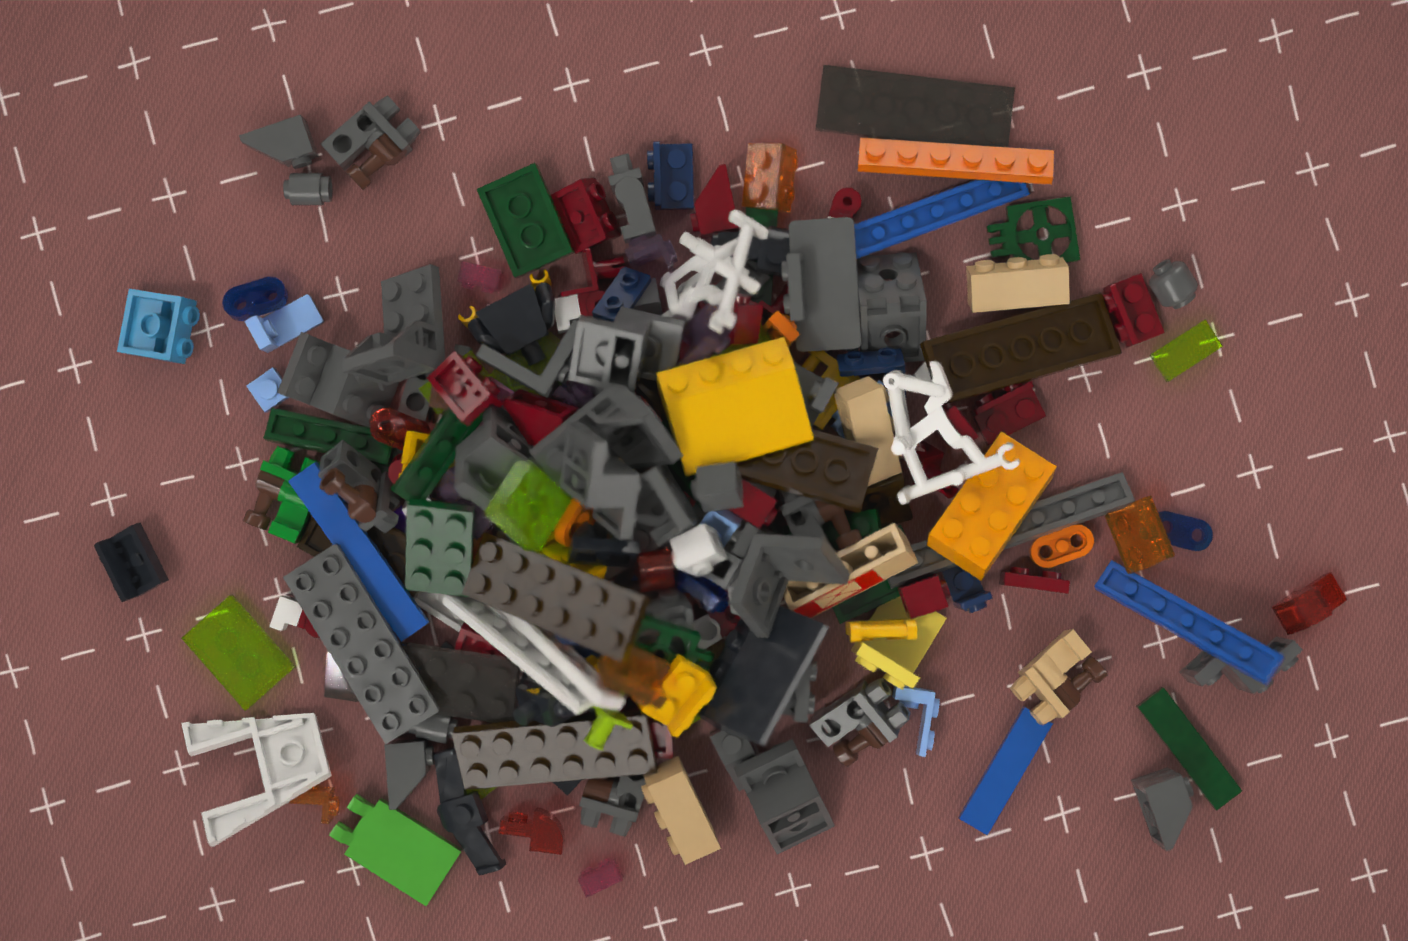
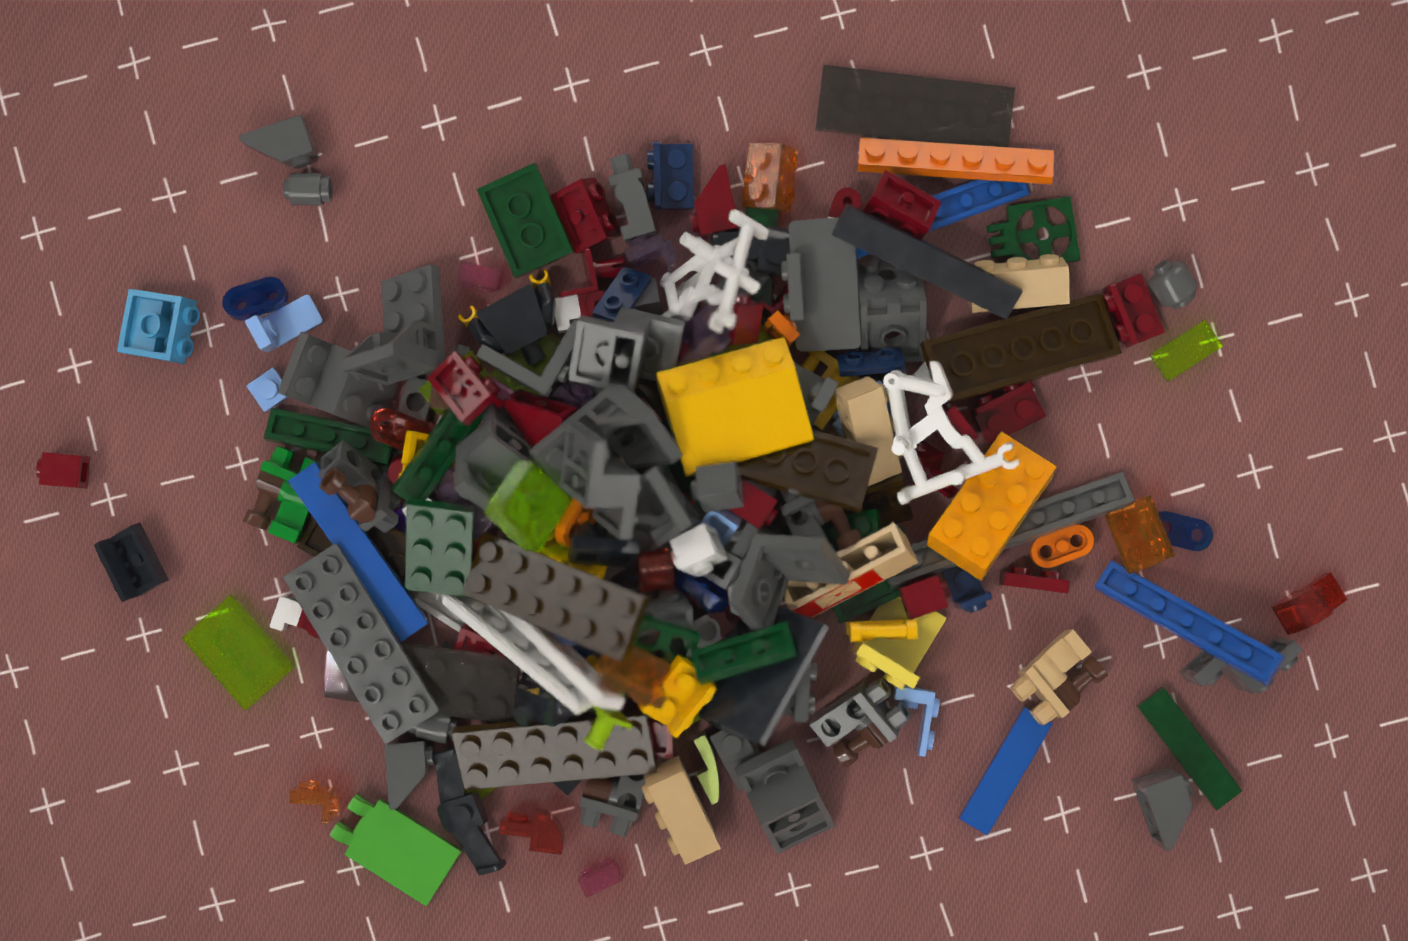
(63, 470): none -> dark red brick
(288, 757): white wing -> none
(371, 131): dark grey hips -> none
(708, 776): none -> yellowish green slope
(743, 653): none -> dark green plate
(902, 205): none -> dark red bracket
(926, 261): none -> black tile

